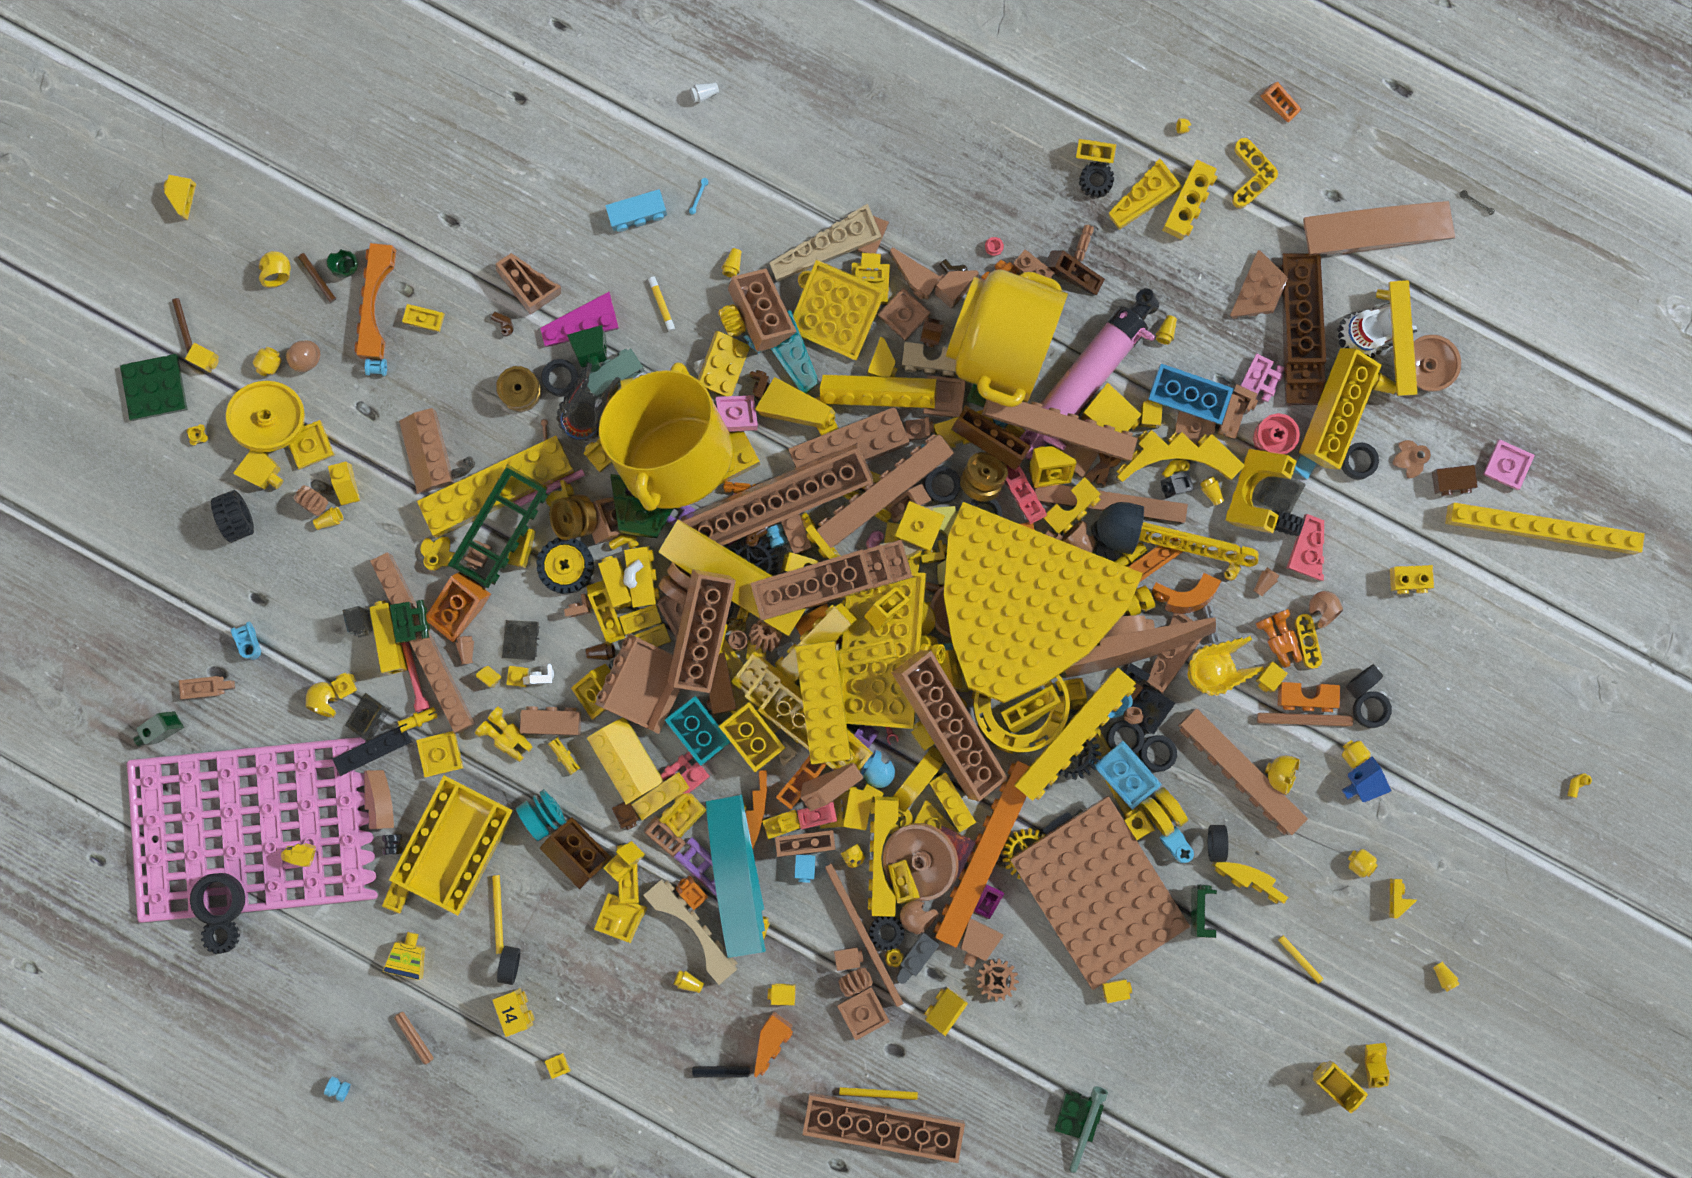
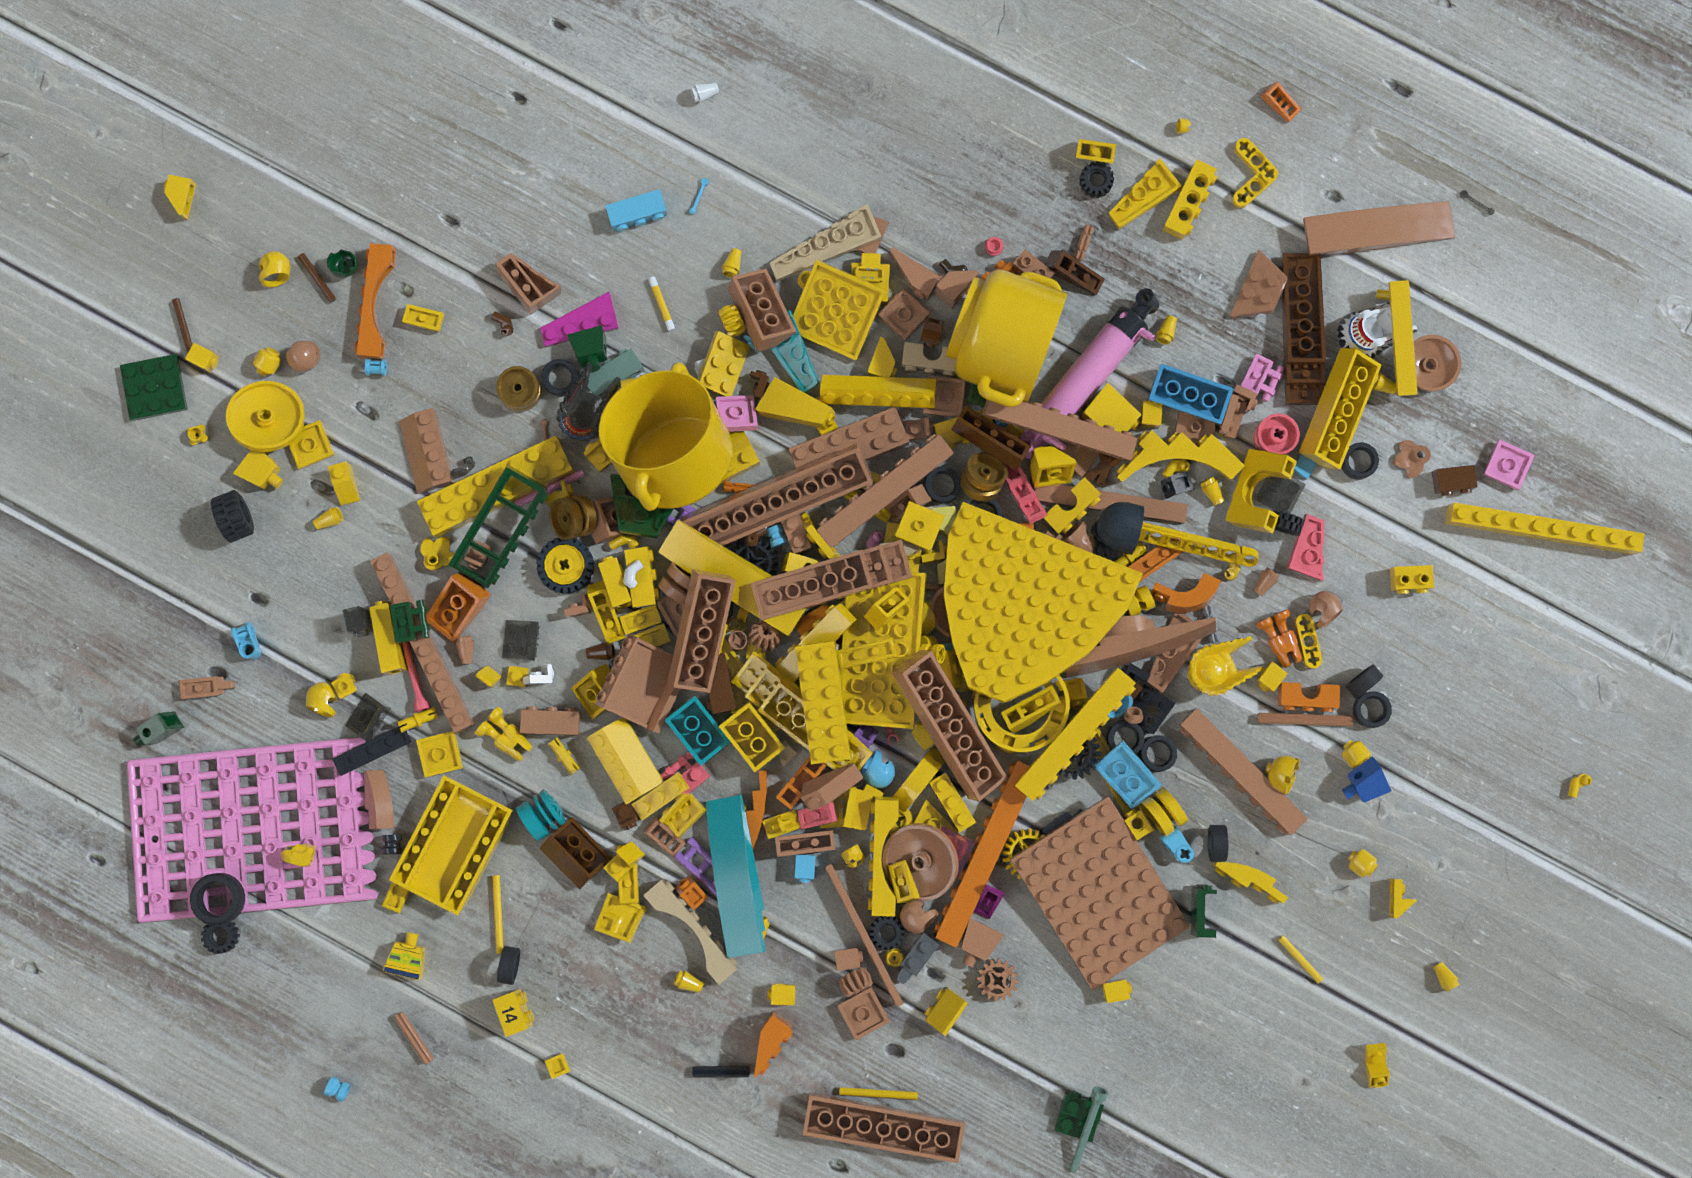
(310, 500): nougat gear -> none
(522, 553): yellow panel -> none
(1339, 1086): yellow piece -> none

